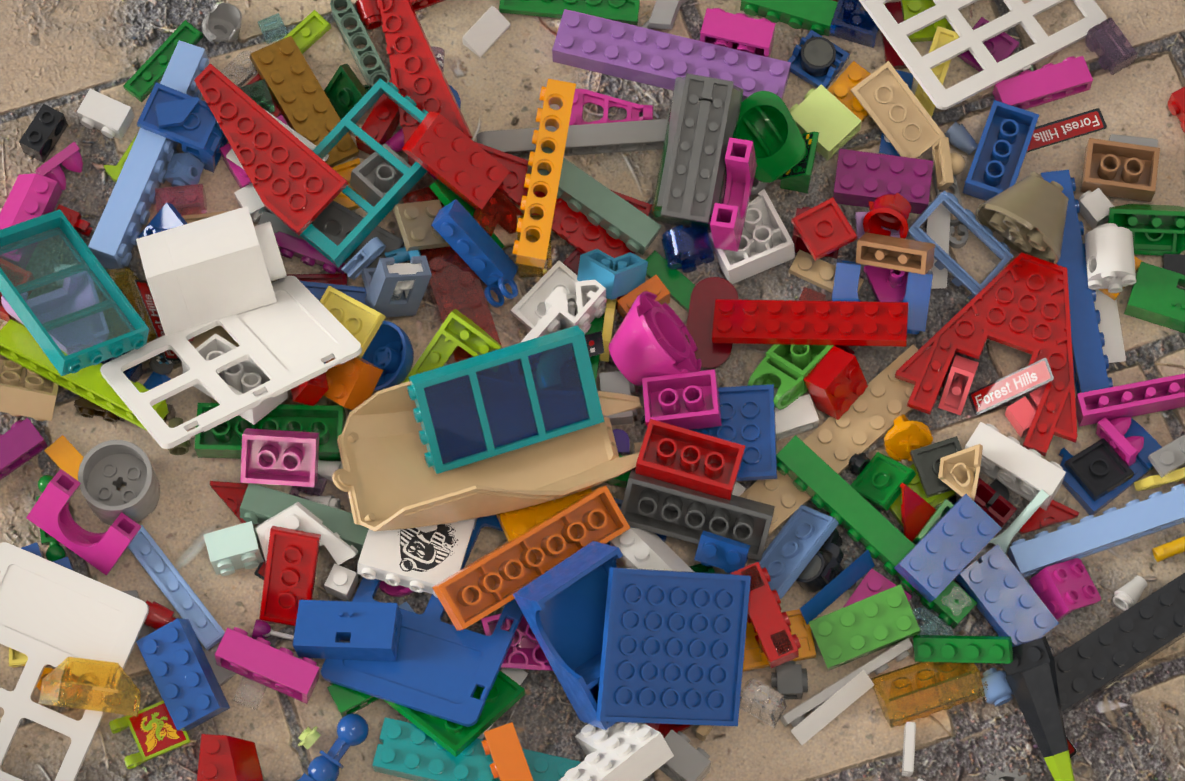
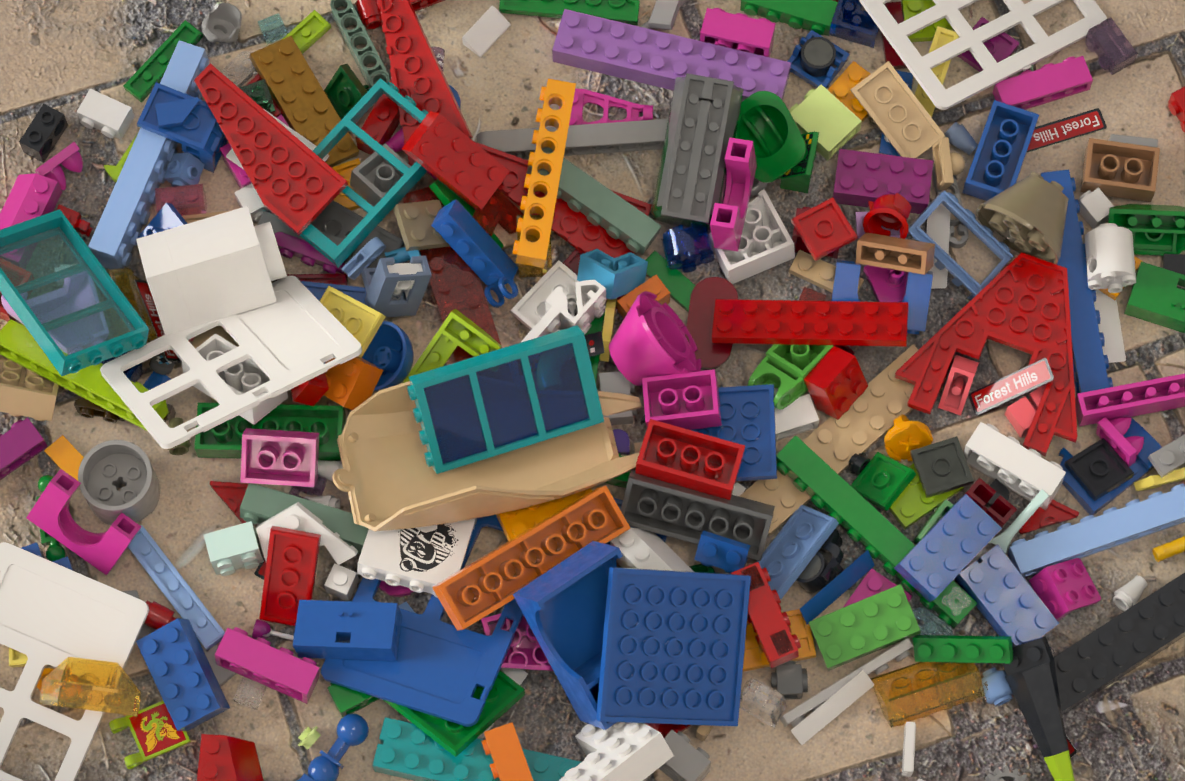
(914, 512): red tile -> none
(962, 470): tan slope -> none

